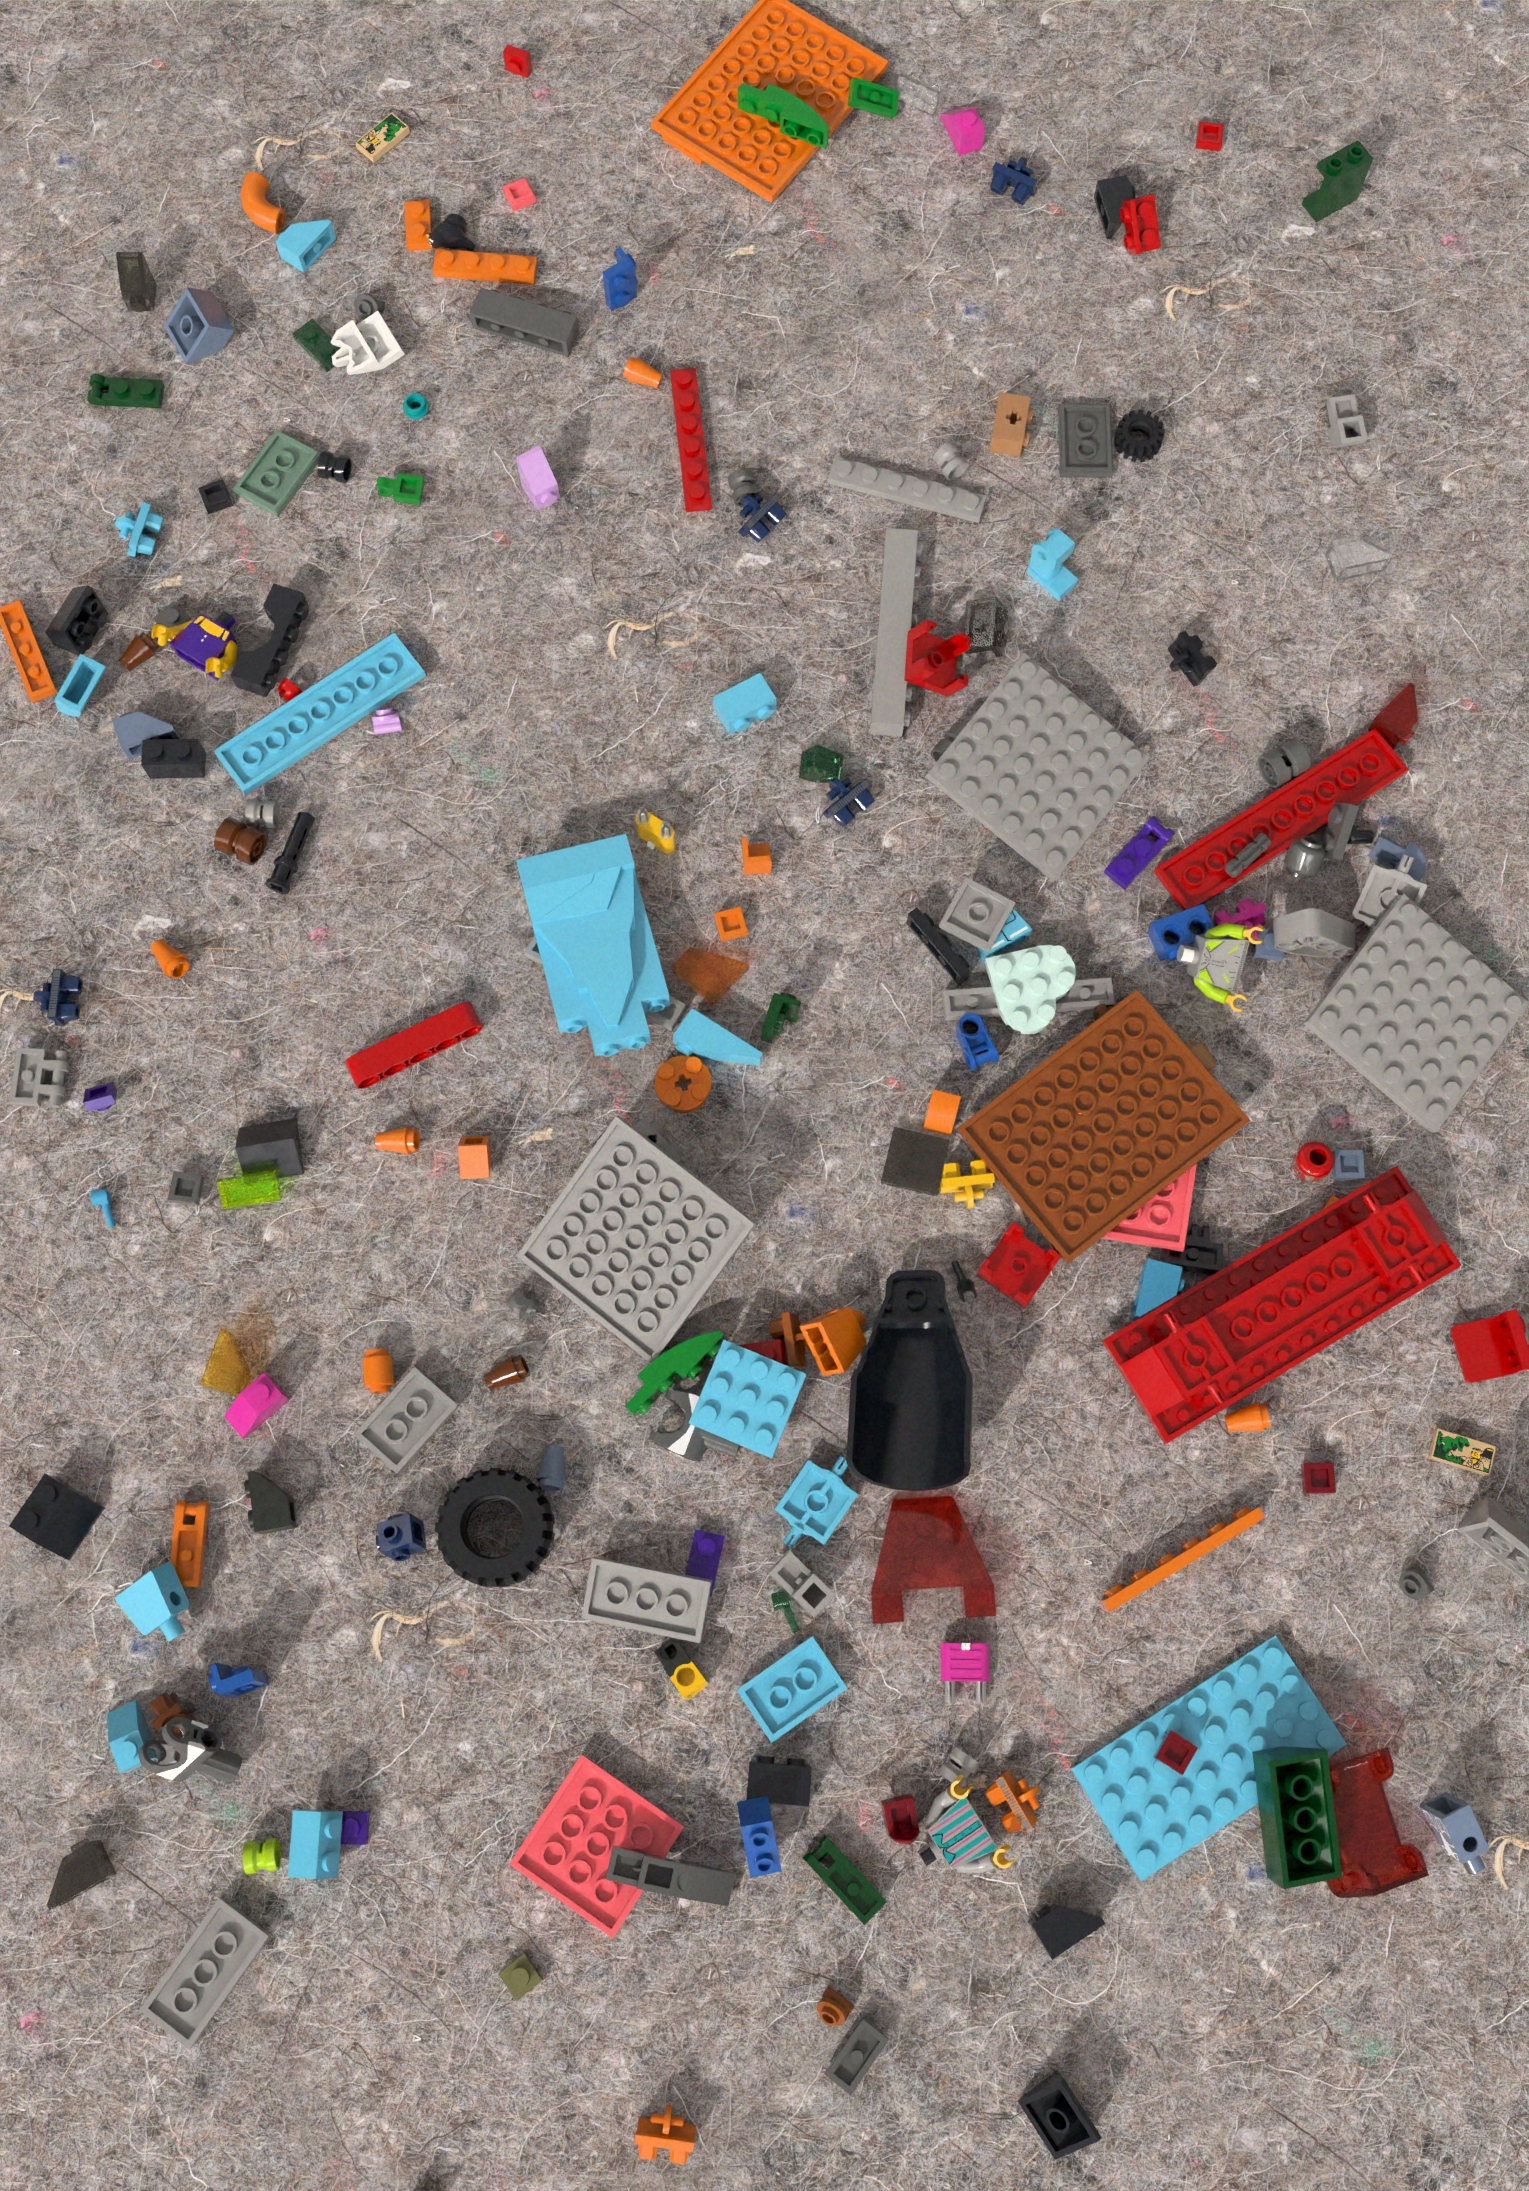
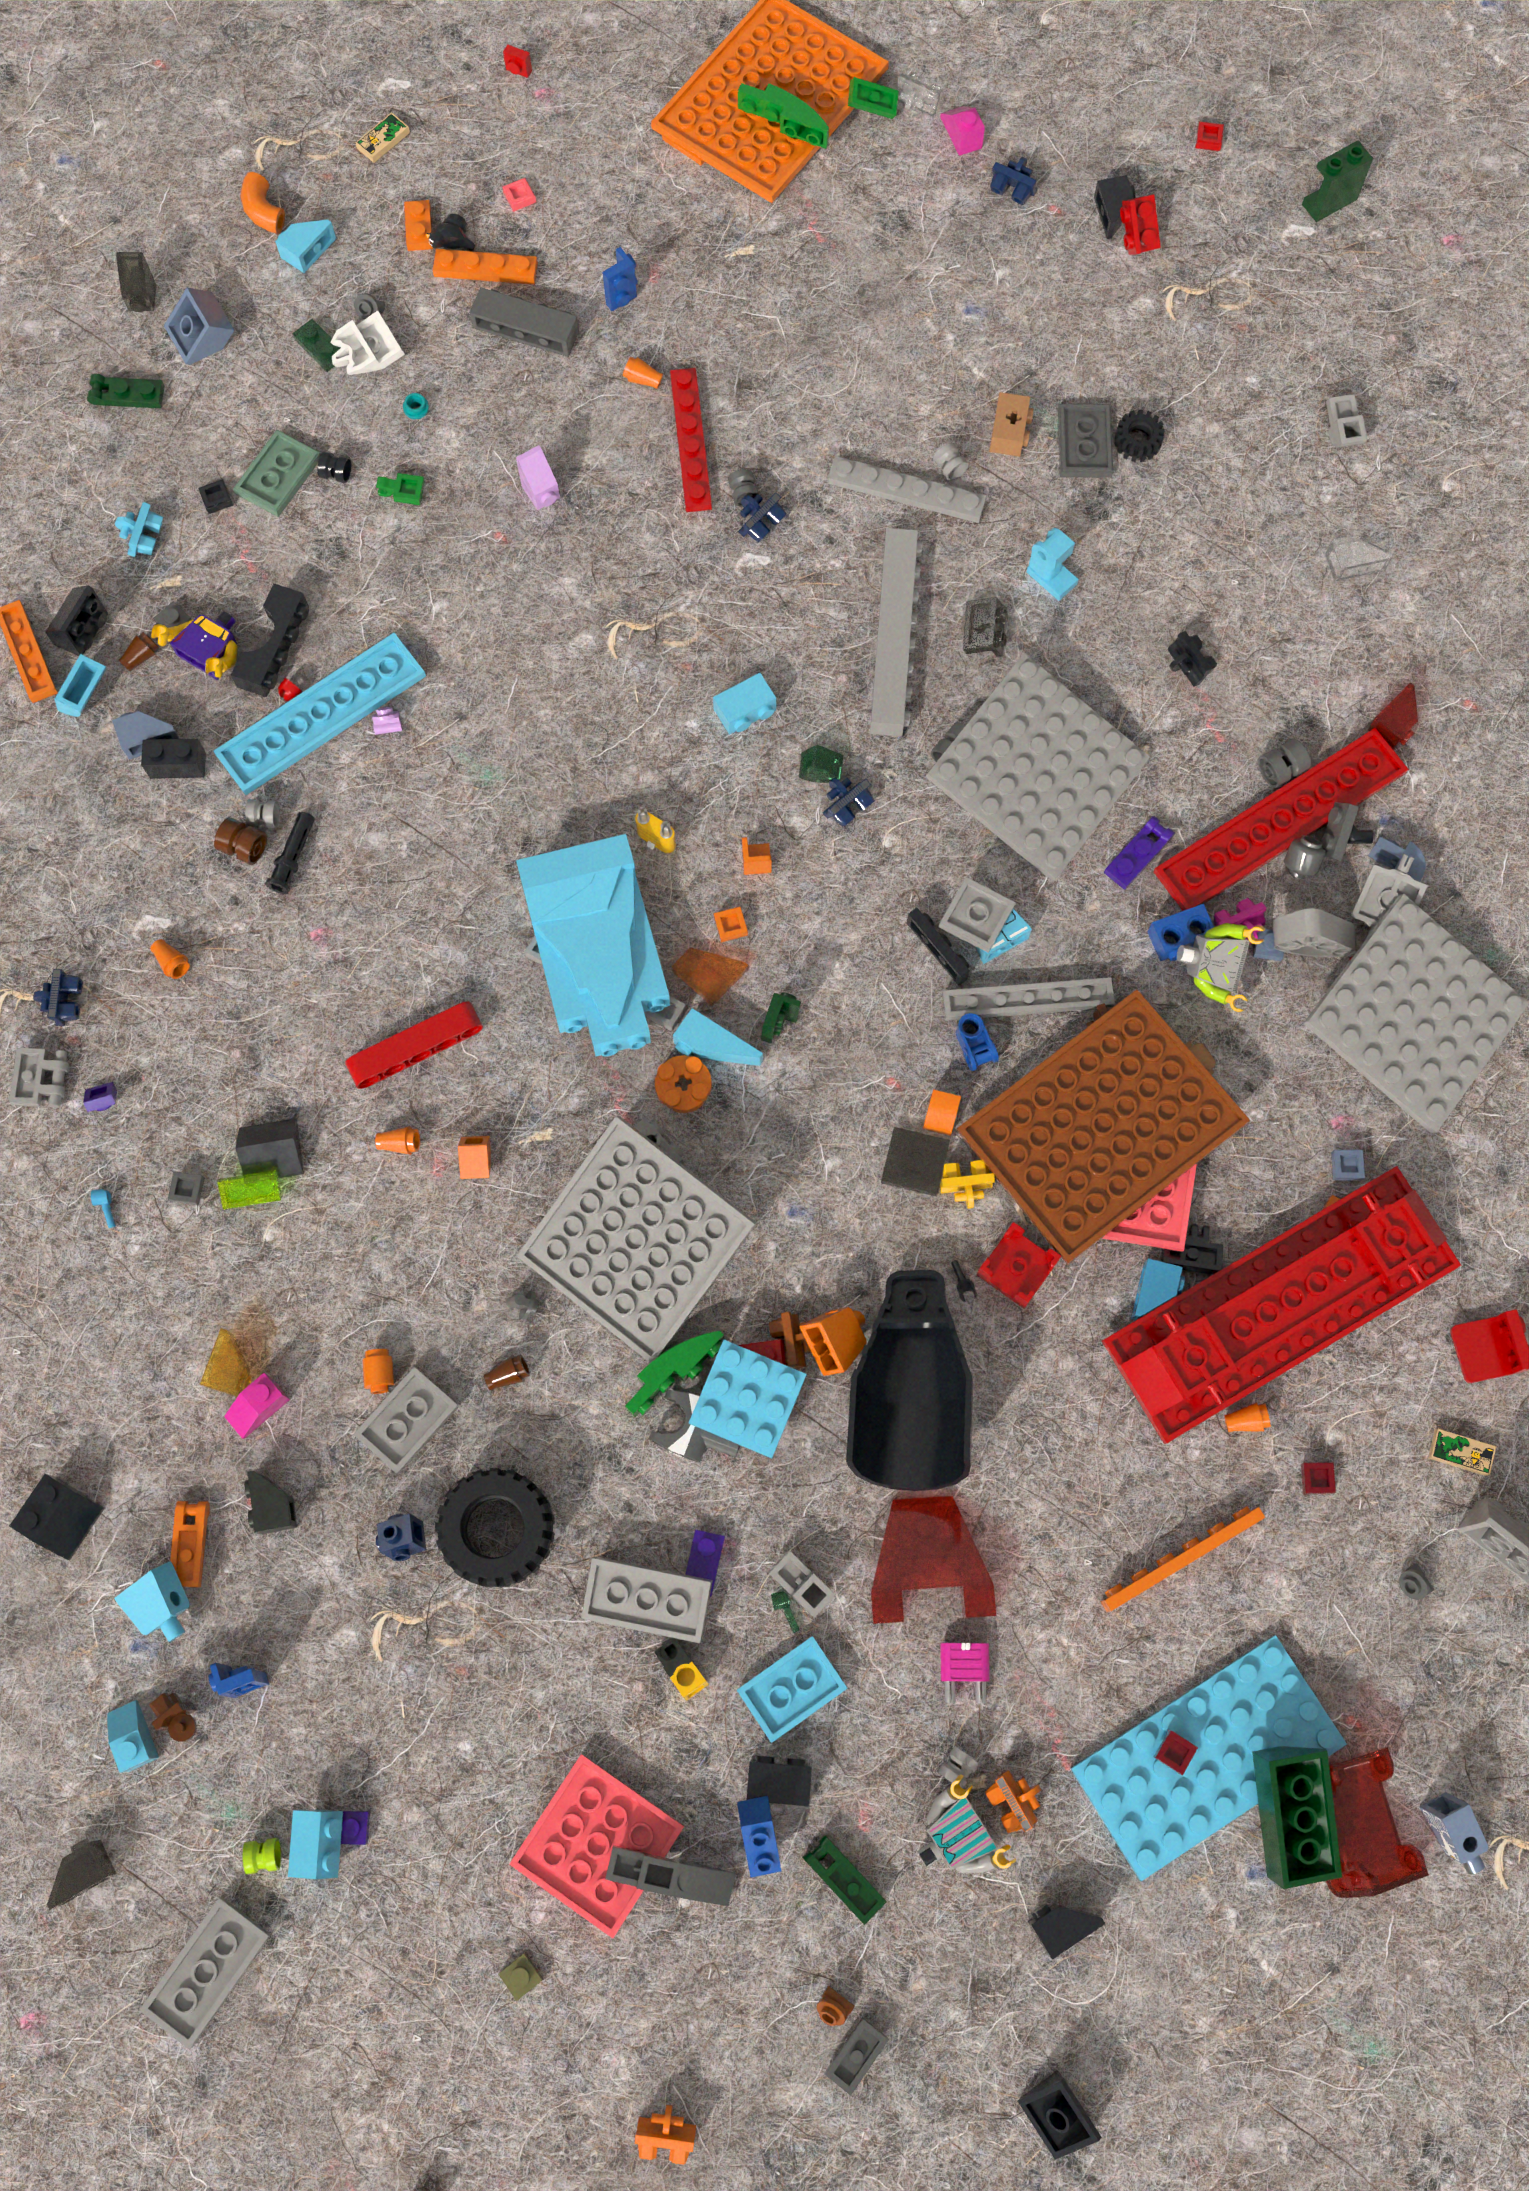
(194, 1751): dark grey connector -> none
(552, 1471): sand blue cone -> none
(816, 1502): medium azure plate -> none
(901, 1819): dark red plate -> none
(933, 659): red panel -> none
(1029, 984): light aqua plate -> none
(1247, 855): dark grey axle -> none
(1313, 1161): red head -> none

